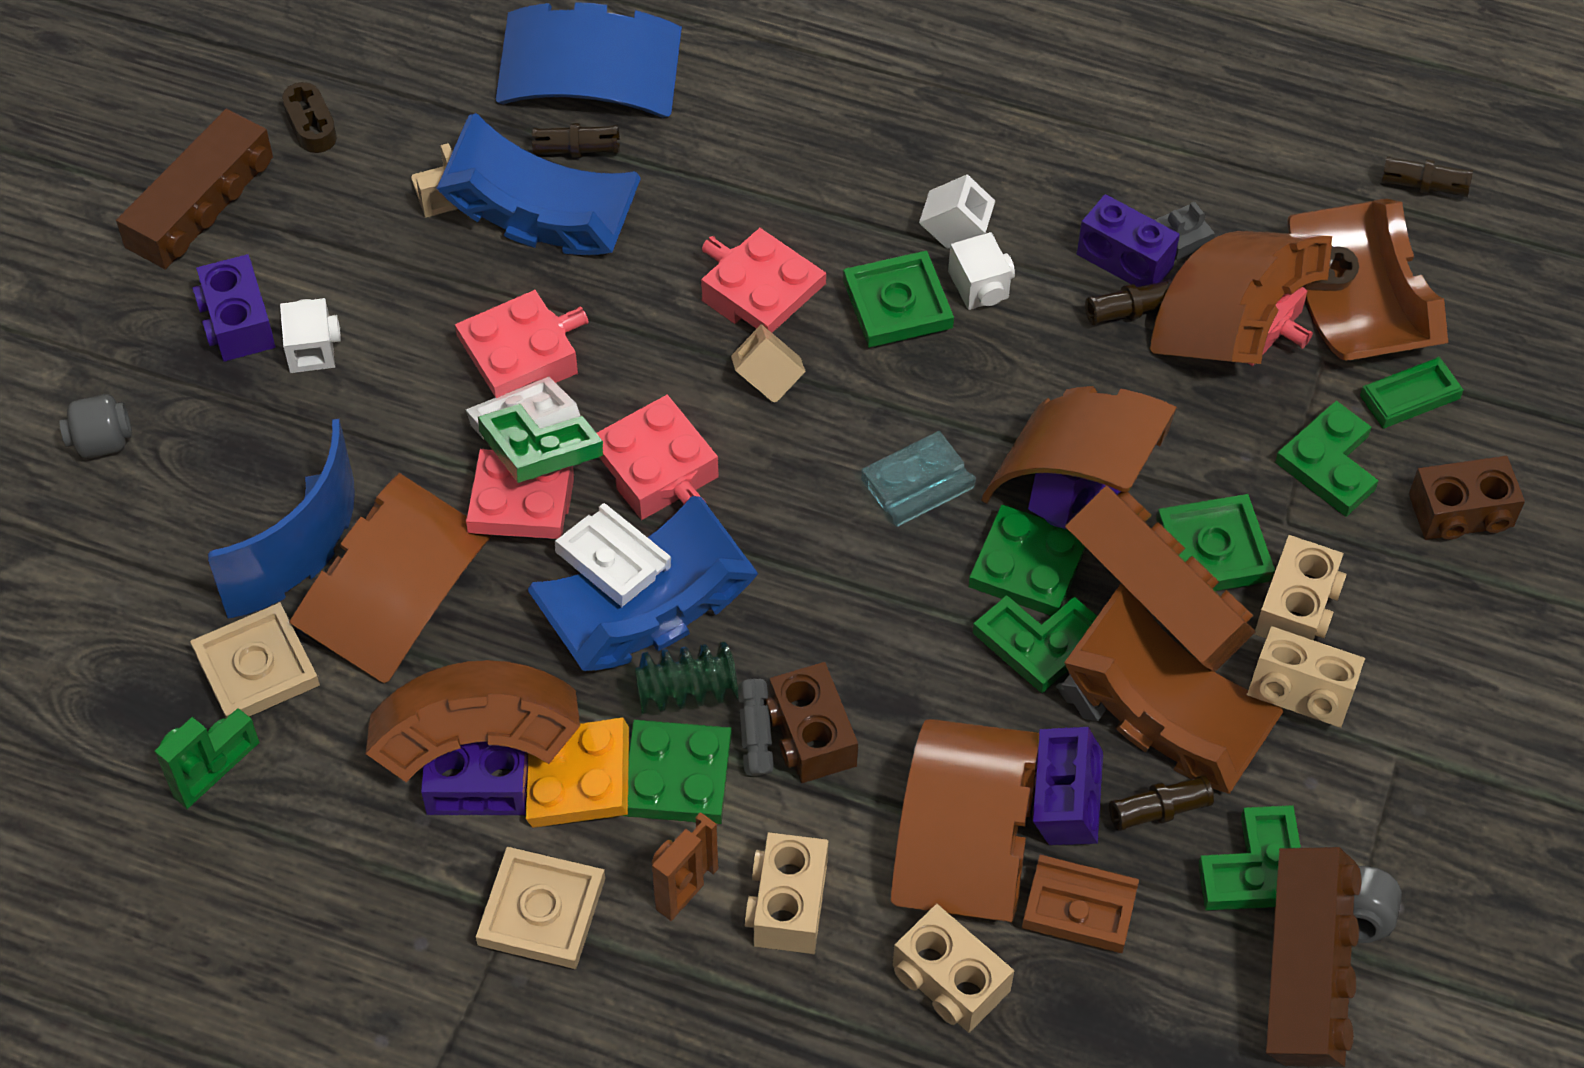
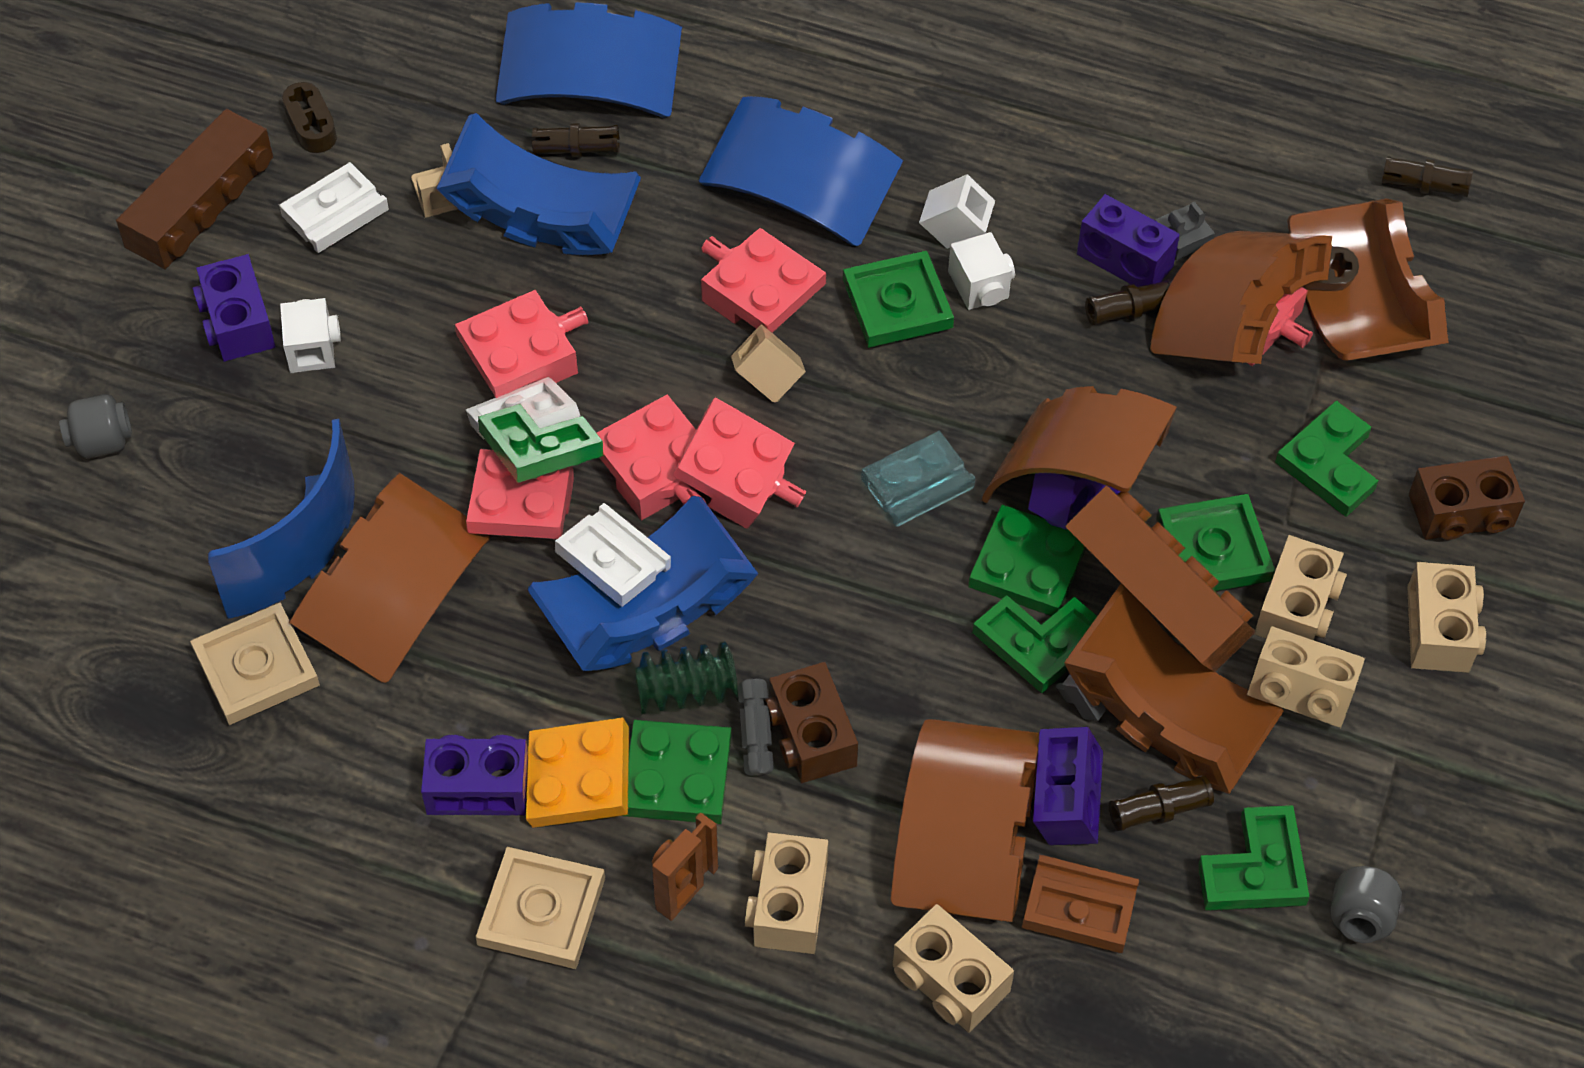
(199, 758): green plate -> none
(334, 207): none -> white plate
(470, 704): dark orange panel -> none
(737, 464): none -> coral plate
(803, 166): none -> blue panel
(1313, 957): reddish brown brick -> none
(1411, 392): green tile -> none
(1437, 616): none -> tan brick

